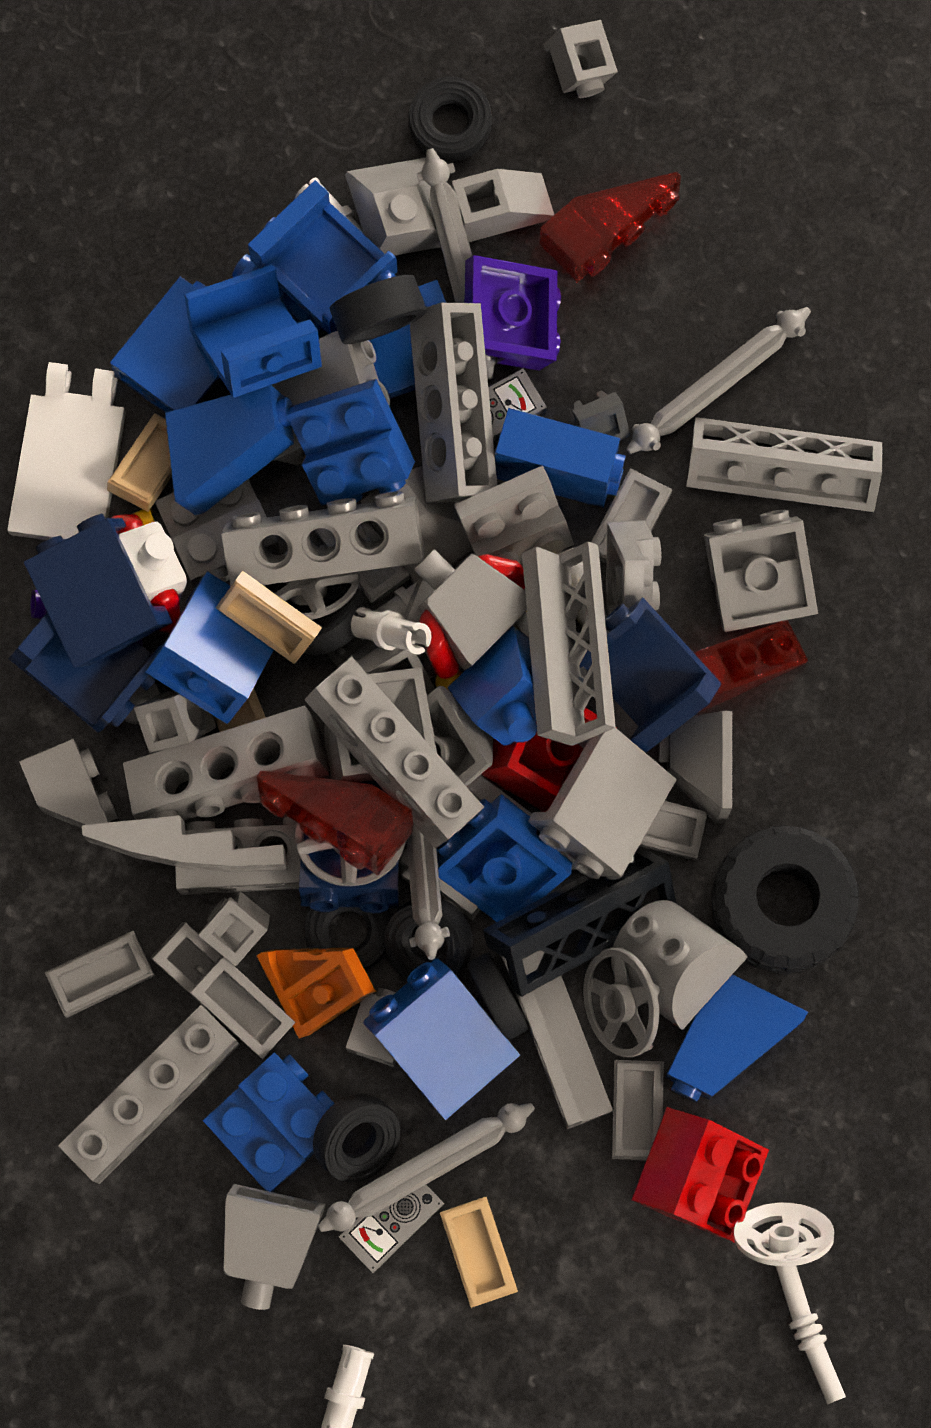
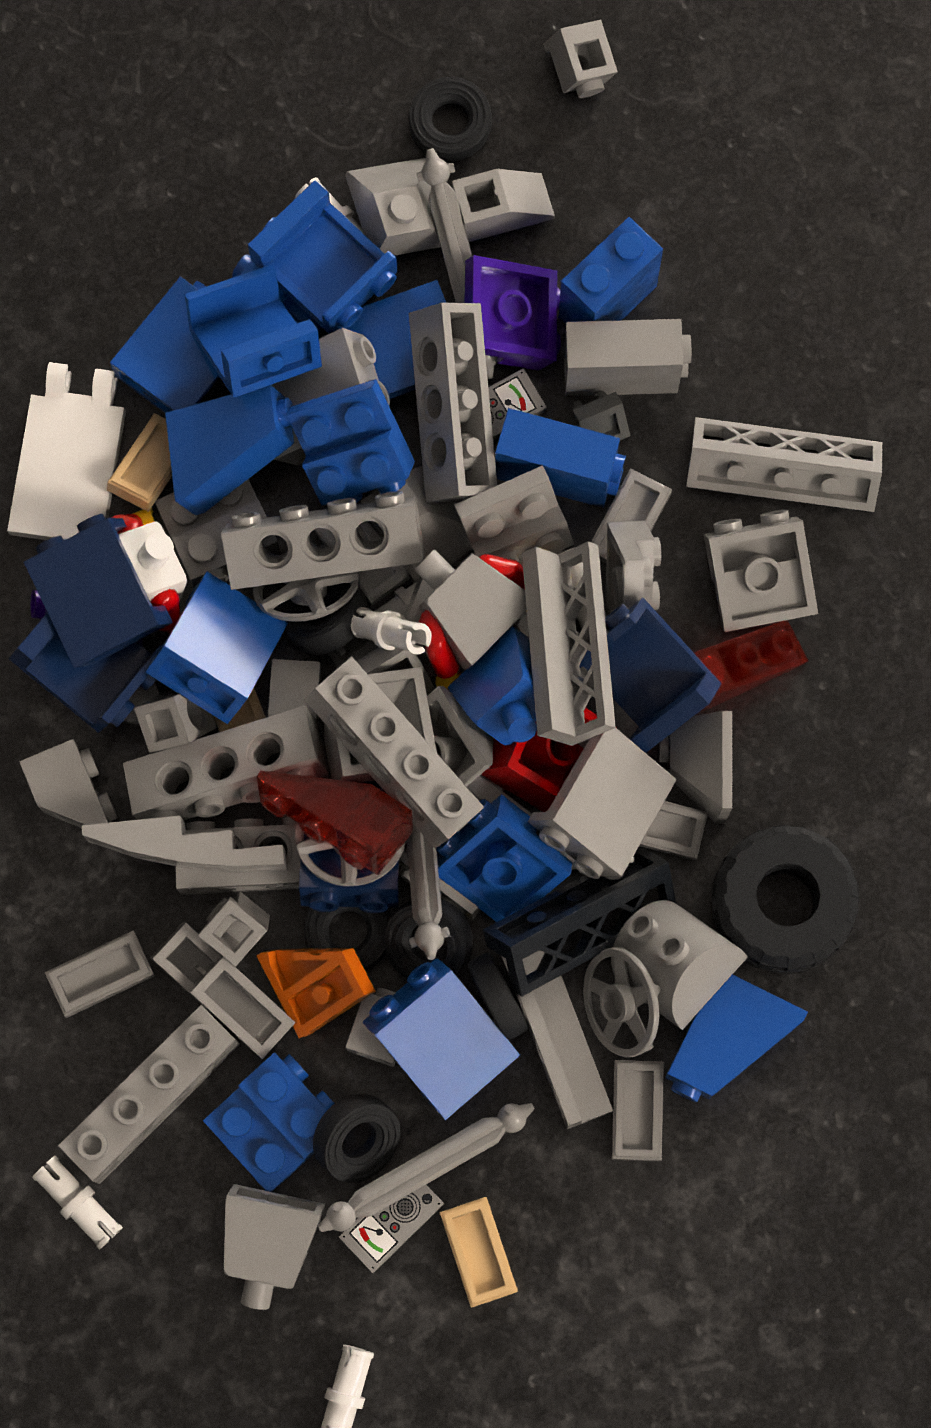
(77, 1202): none -> white pin
(268, 617): tan tile -> none
(291, 684): none -> light grey brick
(378, 309): black tyre -> none
(599, 222): clear red slope -> none
(612, 277): none -> blue brick
(625, 357): none -> light grey brick
(700, 1173): red slope -> none
(718, 380): light grey wheel -> none
(785, 1254): white dish -> none

